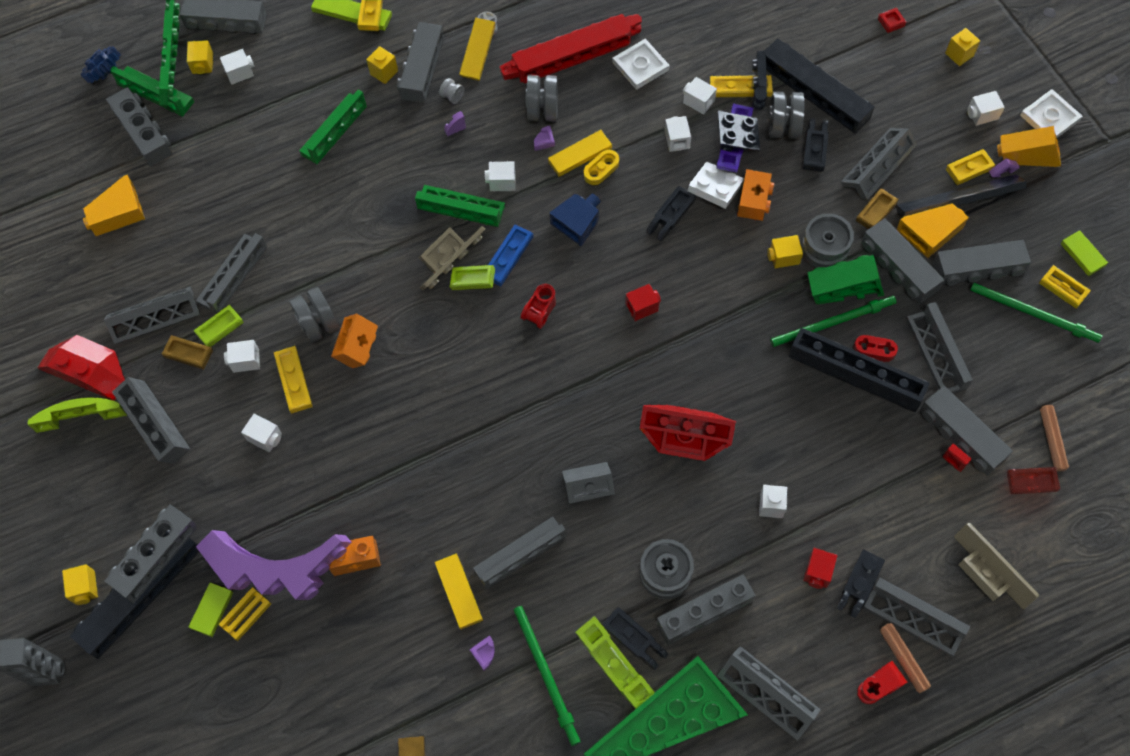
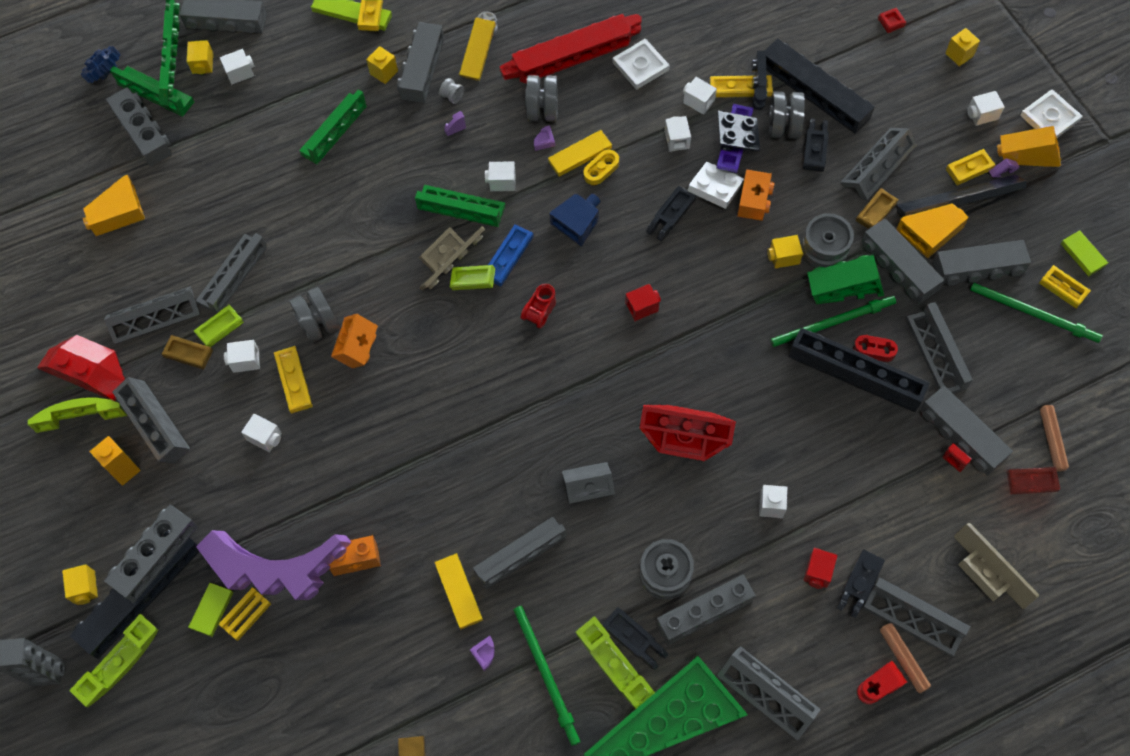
(115, 460): none -> light orange slope
(116, 663): none -> lime slope

